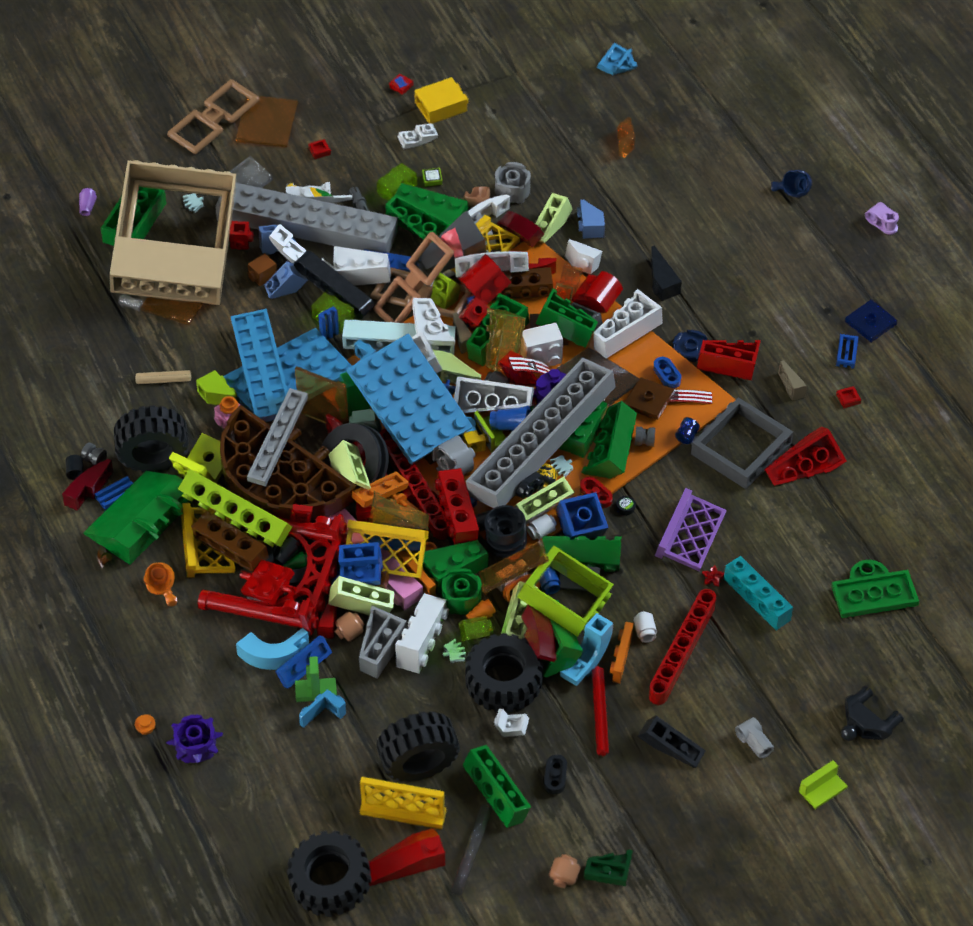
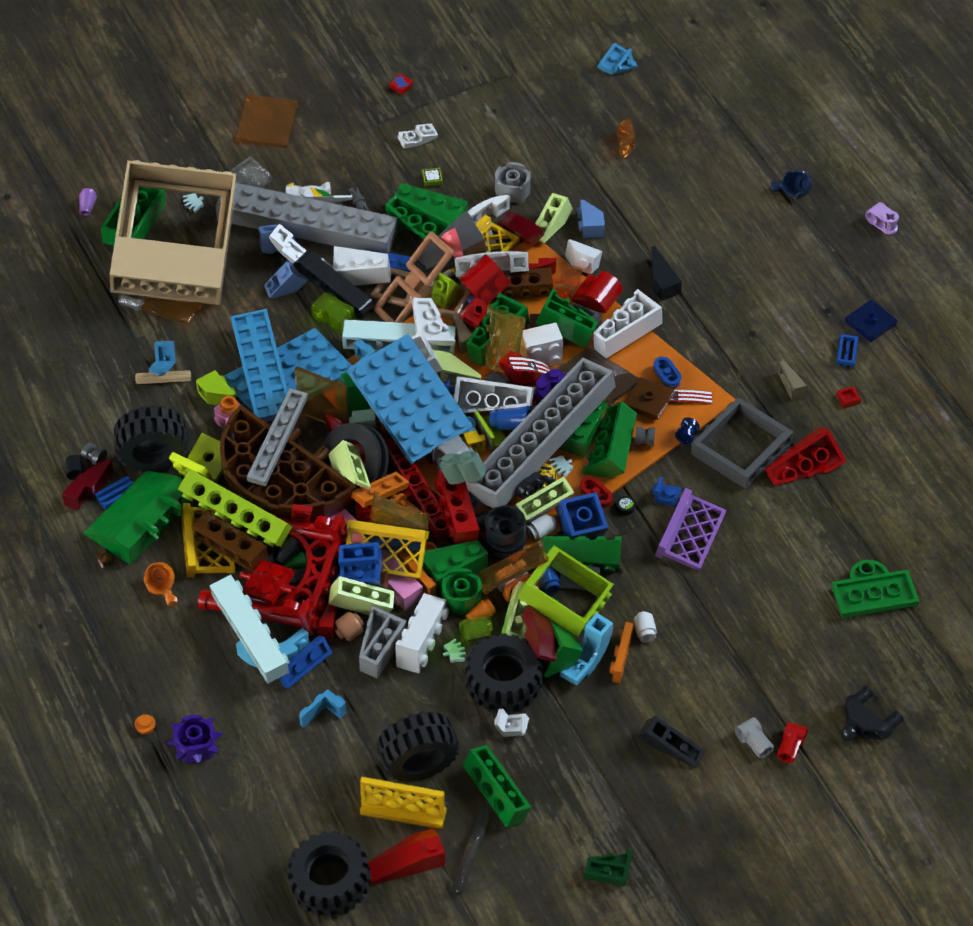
(164, 357): none -> dark azure bracket
(213, 116): medium nougat bar -> none
(240, 235): red brick -> none
(249, 628): none -> light aqua brick
(261, 269): dark orange brick -> none
(309, 689): bright green bracket -> none
(319, 149): red tile -> none
(331, 322): blue tile -> none
(389, 184): clear neon green brick -> none
(441, 100): yellow brick -> none
(462, 467): none -> sand green brick
(477, 196): nougat hair -> none
(555, 776): black plate -> none
(564, 871): nougat head -> none
(600, 711): red axle -> none
(666, 494): none -> blue bracket
(689, 344): dark blue tile -> none
(704, 607): red beam -> none
(713, 576): red plant -> none
(729, 358): red wedge -> none
(758, 593): teal brick -> none
(793, 737): none -> red piece
(822, 785): lime panel -> none

